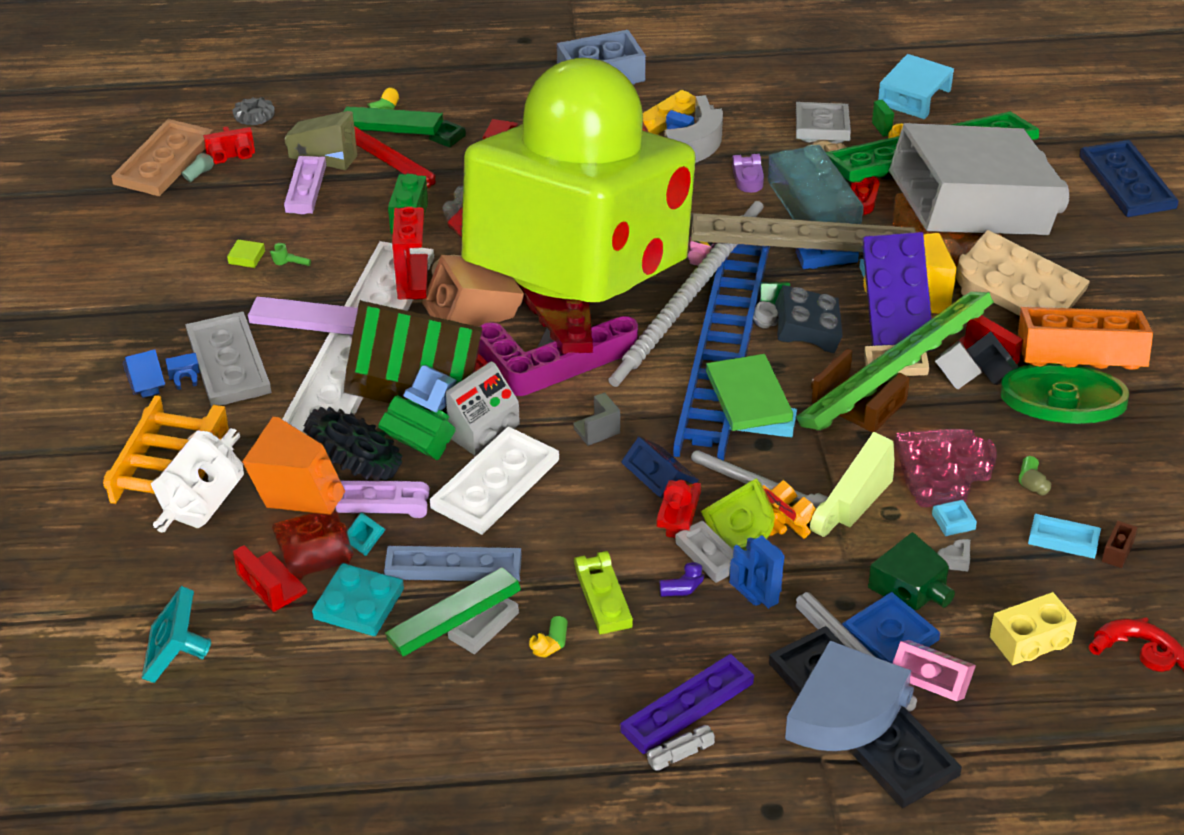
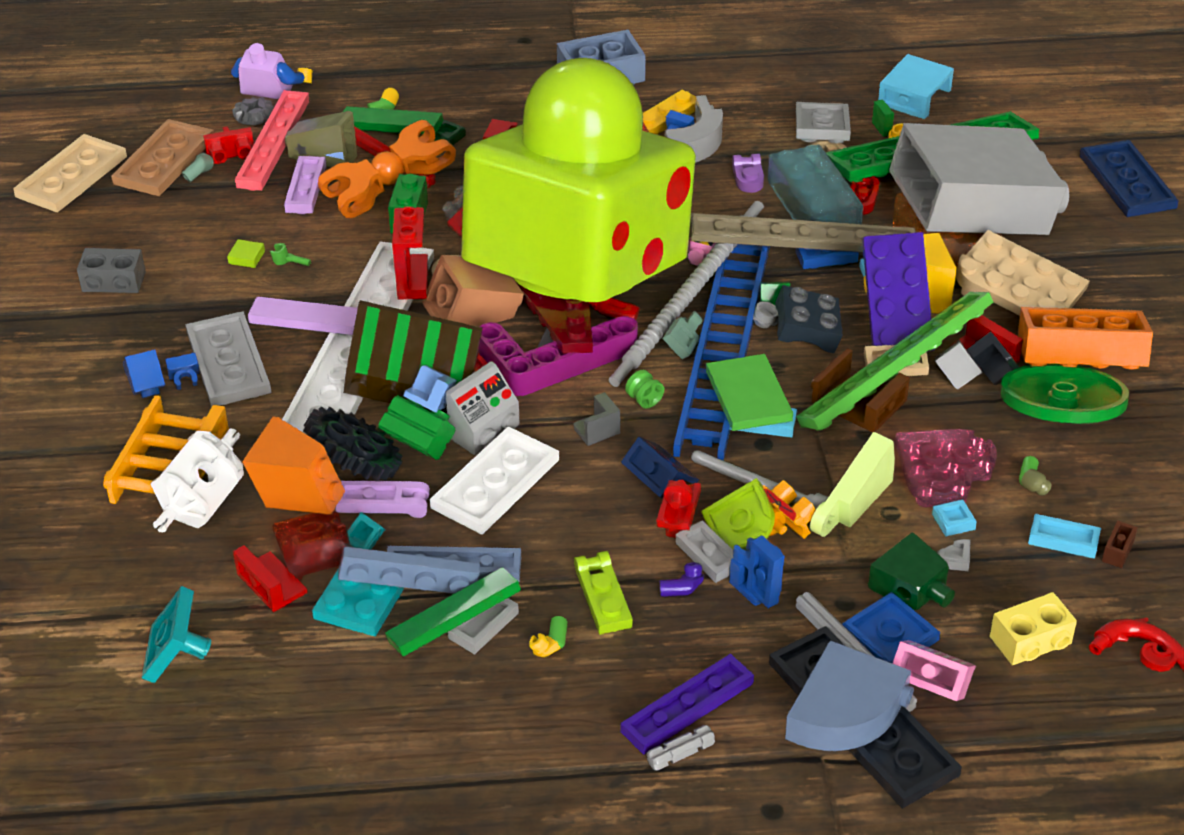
(70, 173): none -> tan plate
(111, 270): none -> dark grey brick
(266, 73): none -> lavender torso
(271, 141): none -> coral plate
(365, 180): none -> orange piece
(406, 570): none -> sand blue plate
(616, 308): none -> red piece
(644, 389): none -> bright green wheel
(682, 335): none -> sand green plate

